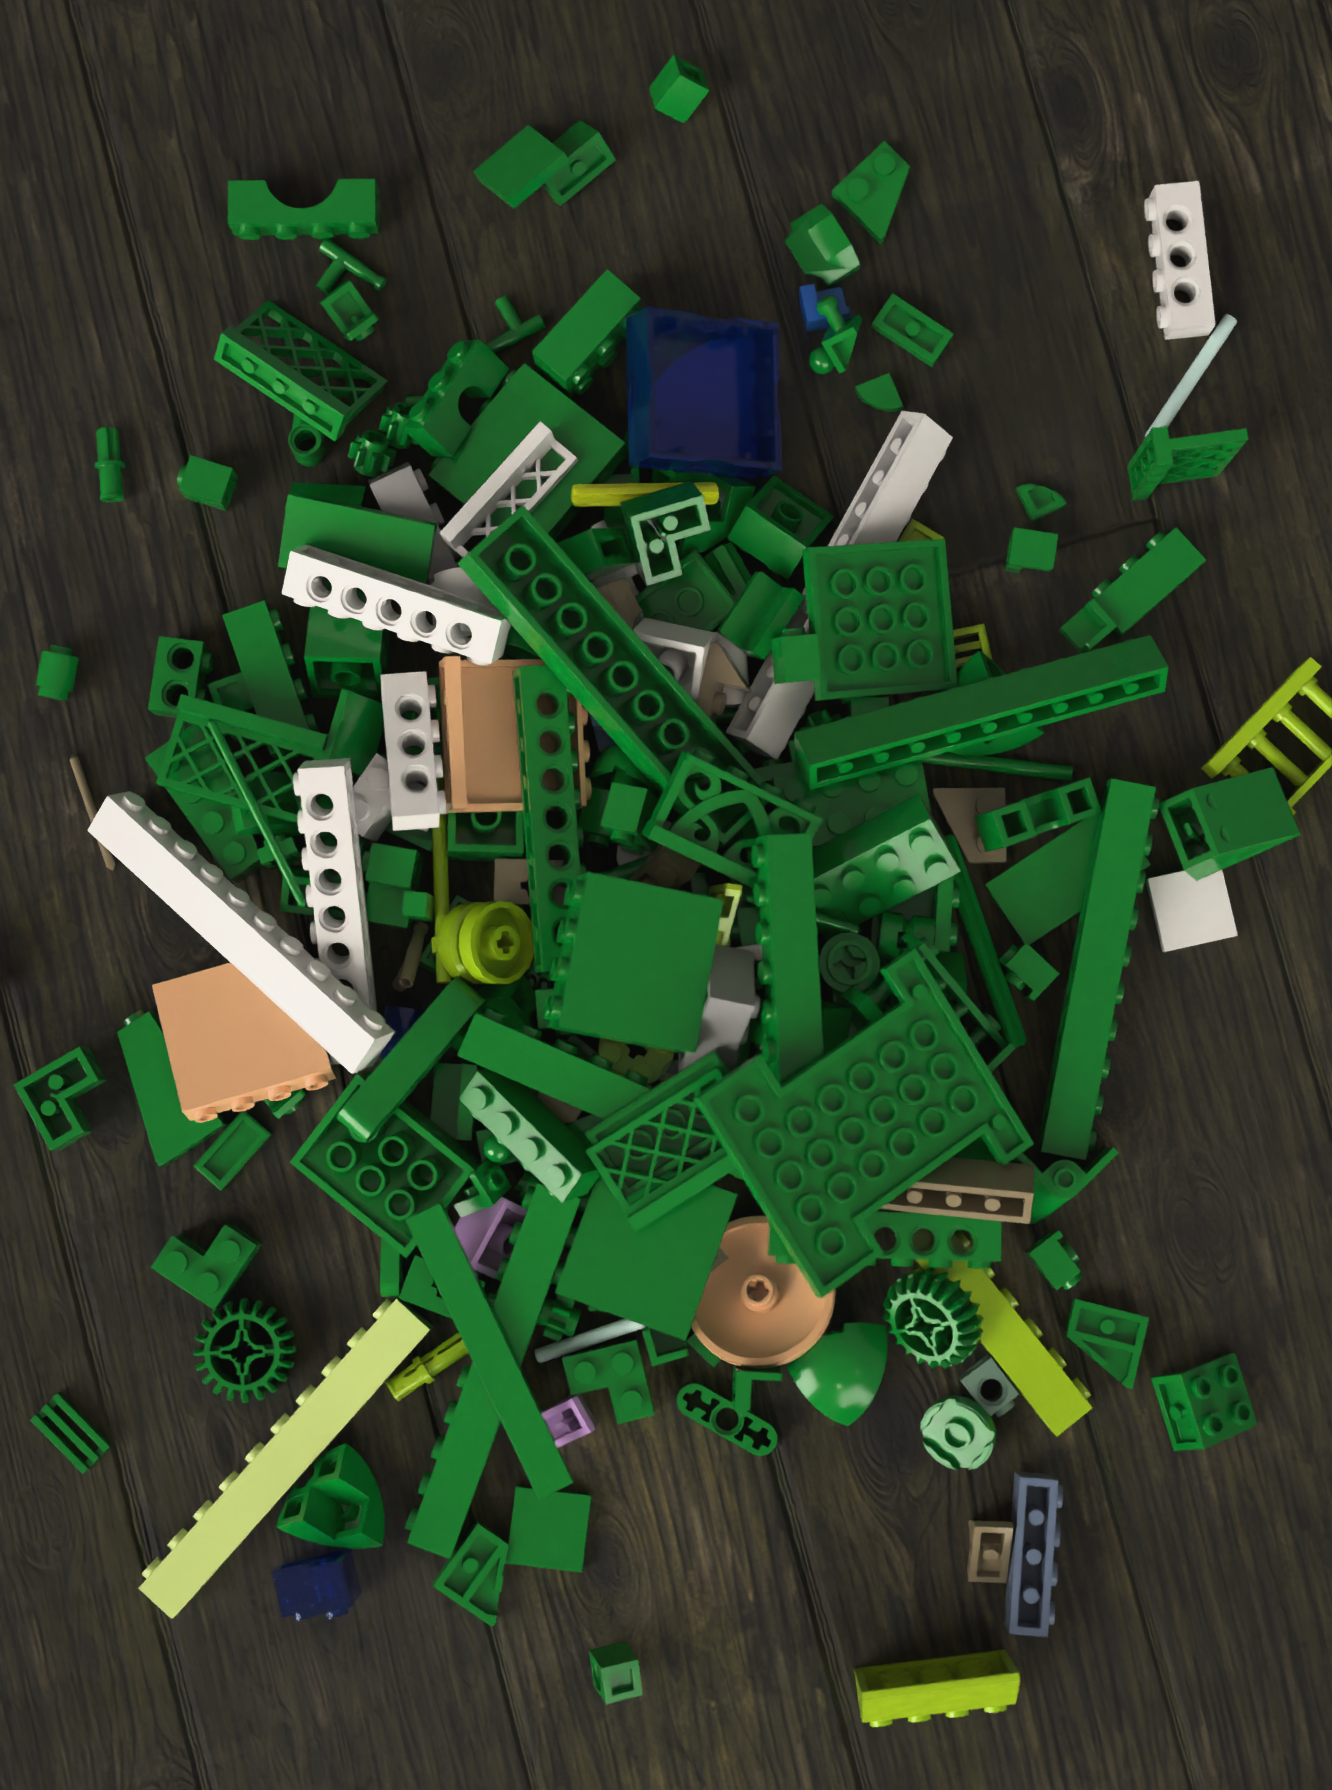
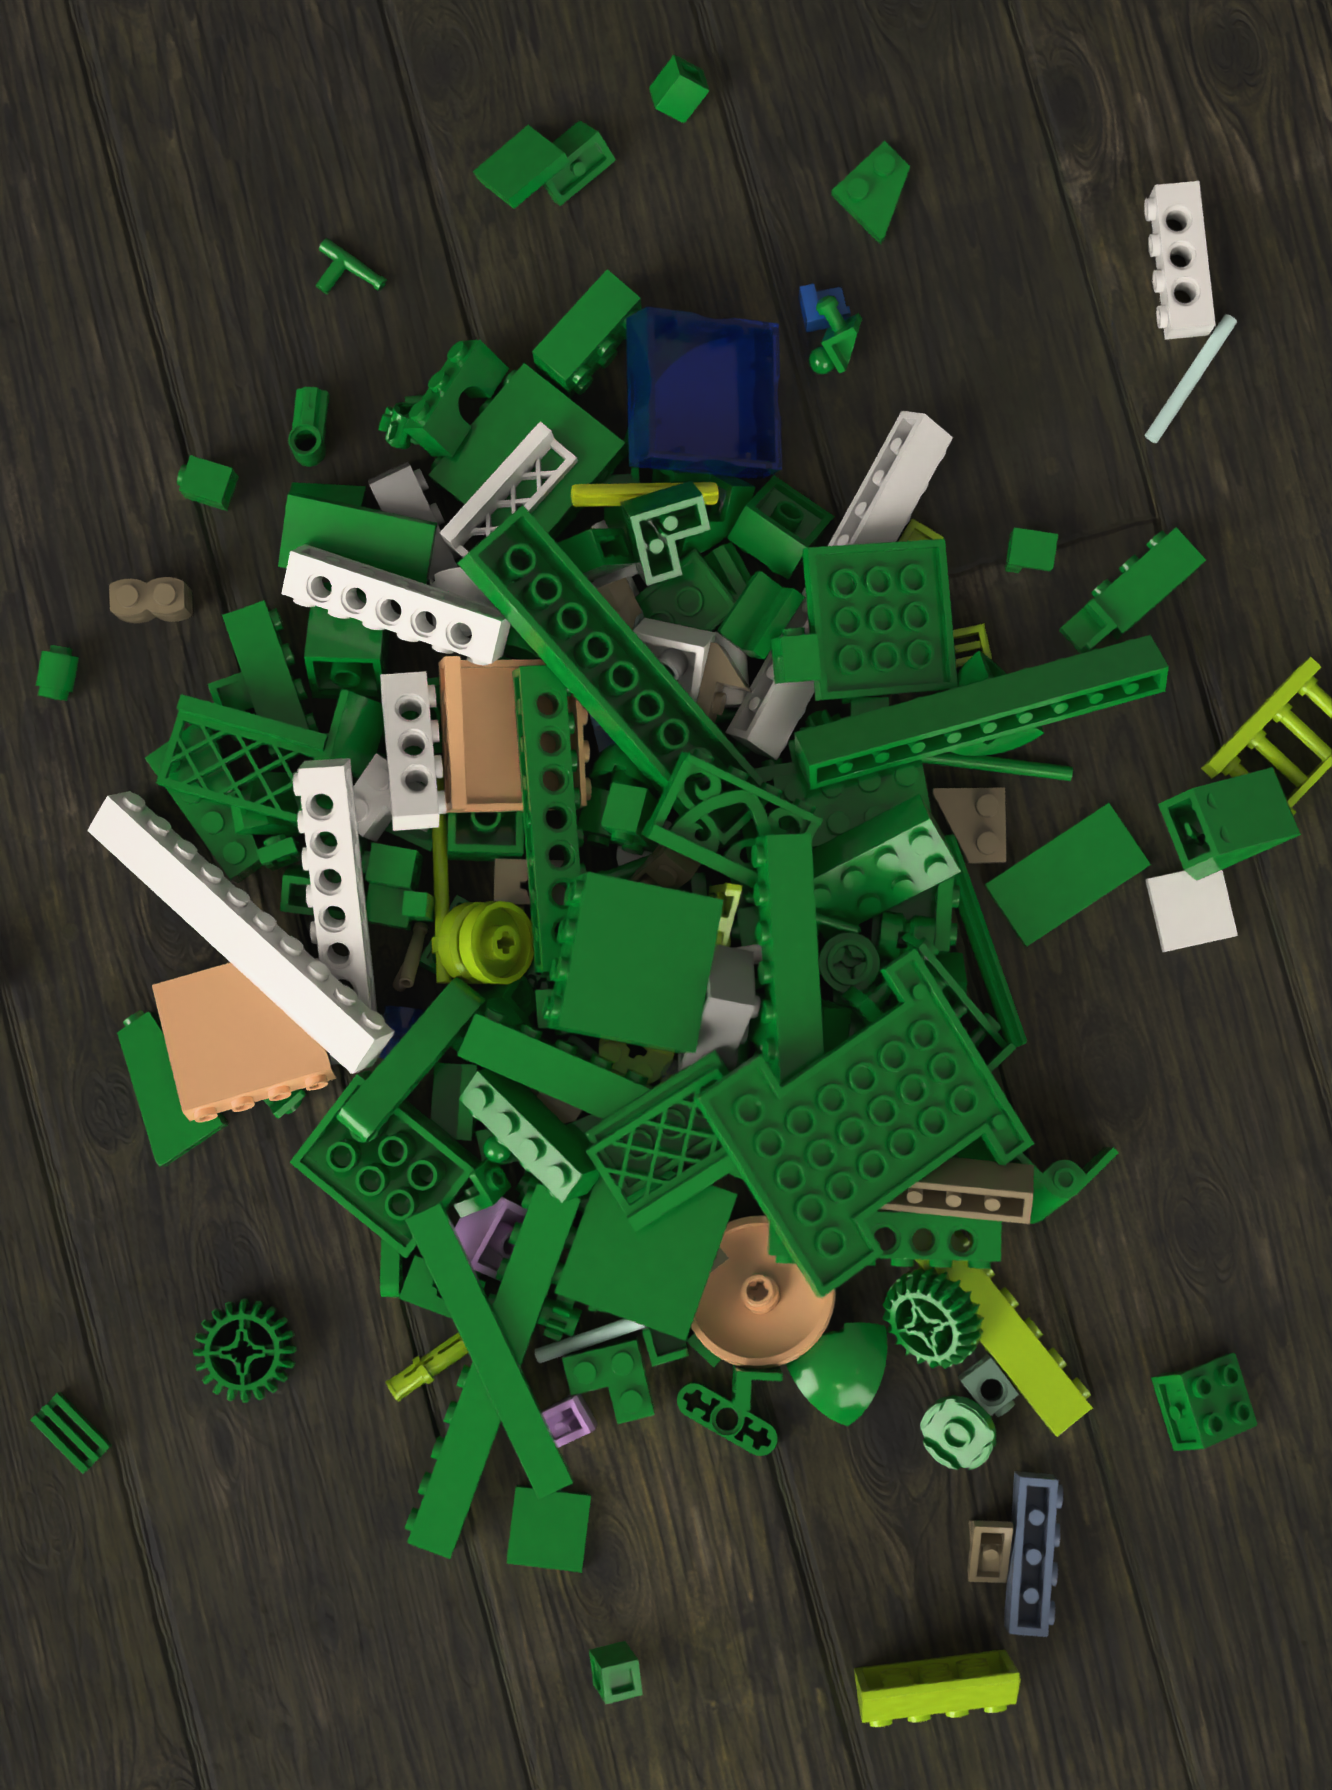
(52, 1095): green brick -> none
(90, 806): dark tan axle -> none
(109, 464): green axle -> none
(159, 598): none -> dark tan brick
(169, 678): green brick -> none
(208, 1273): green brick -> none
(232, 1150): green tile -> none
(257, 813): green axle -> none
(285, 1457): yellowish green brick -> none
(289, 383): green fence -> none
(317, 1585): clear blue brick -> none
(337, 1504): green brick -> none
(347, 210): green arch -> none
(349, 312): green bracket -> none
(372, 453): green gear -> none
(476, 1572): green wing -> none
(517, 329): green piece -> none
(822, 246): green slope -> none
(880, 394): green tile -> none
(912, 330): green plate -> none
(1027, 970): green brick -> none
(1037, 814): green arch -> none
(1039, 500): green tile -> none
(1055, 1260): green brick -> none
(1096, 969): green brick -> none
(1109, 1337): green wing -> none
(1180, 459): green fence -> none

